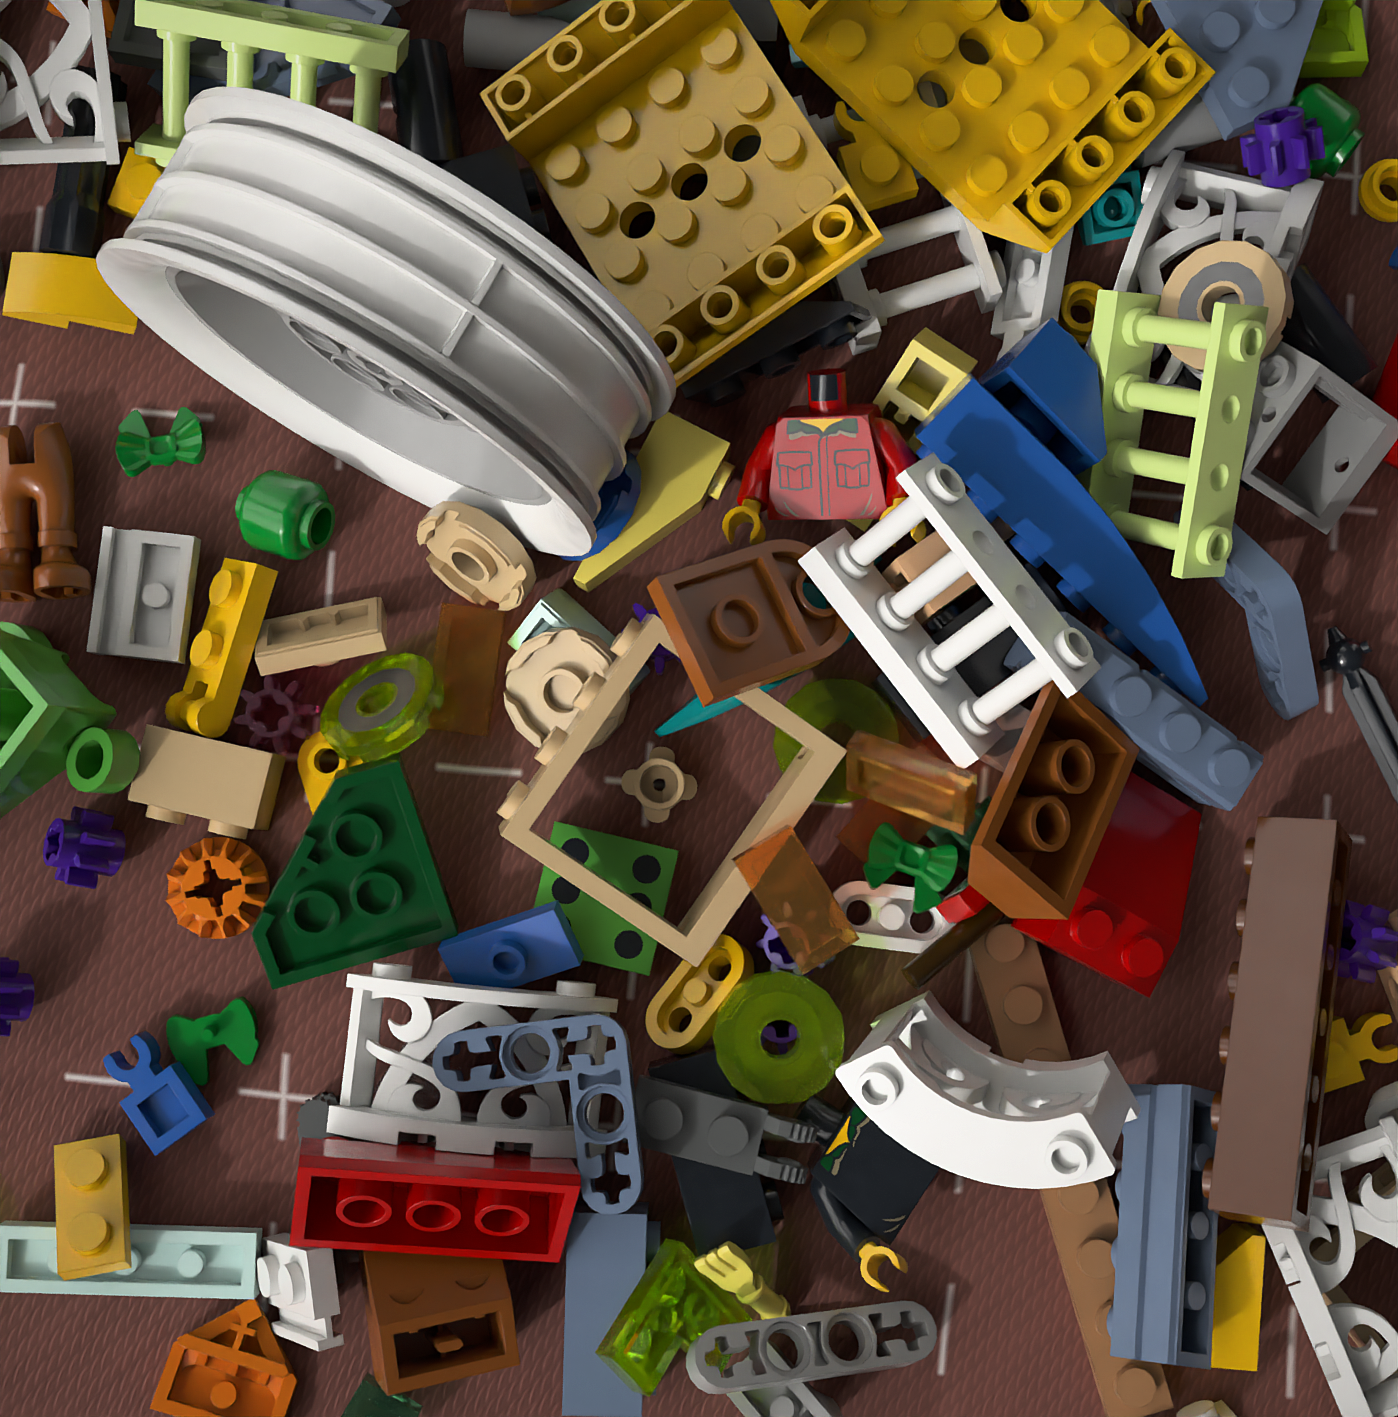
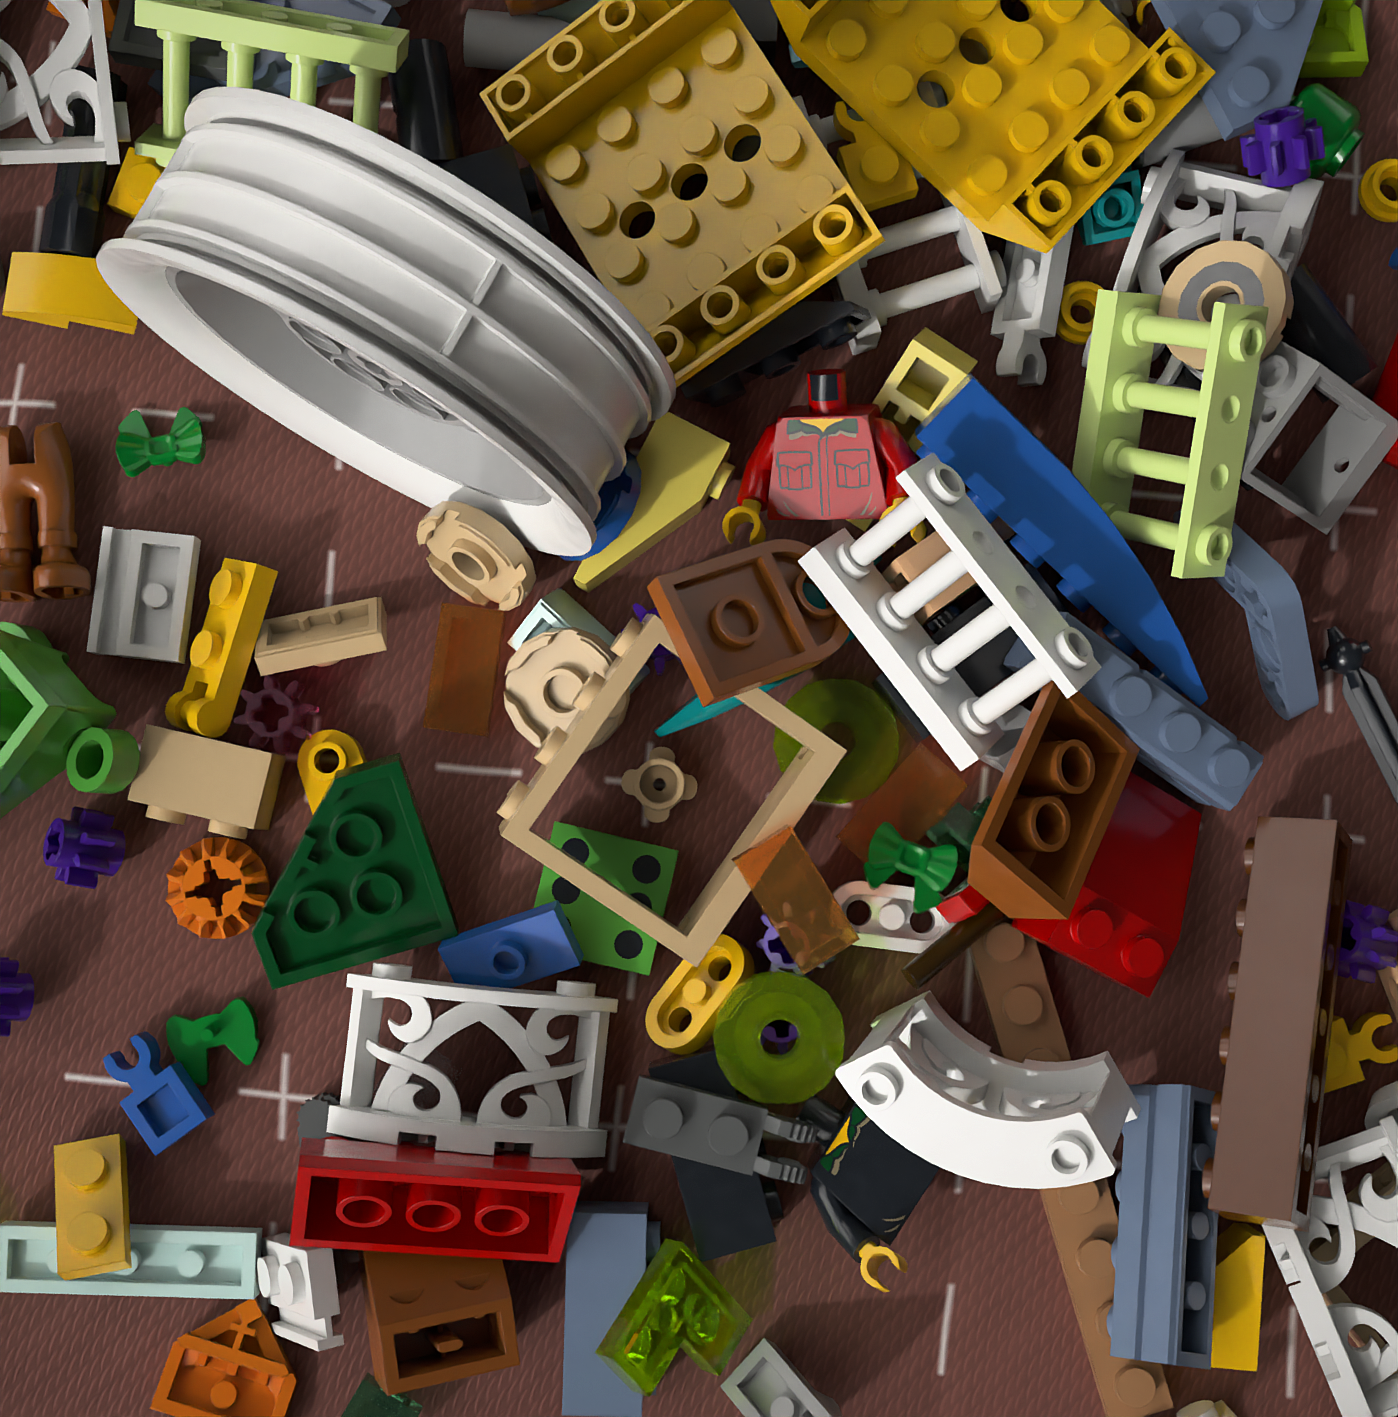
(285, 515): green head -> none
(355, 712): clear neon green tile -> none
(585, 1083): sand blue beam -> none
(733, 1272): light yellow piece -> none
(812, 1342): light grey beam -> none
(911, 781): clear orange tile -> none
(1053, 393): blue slope -> none

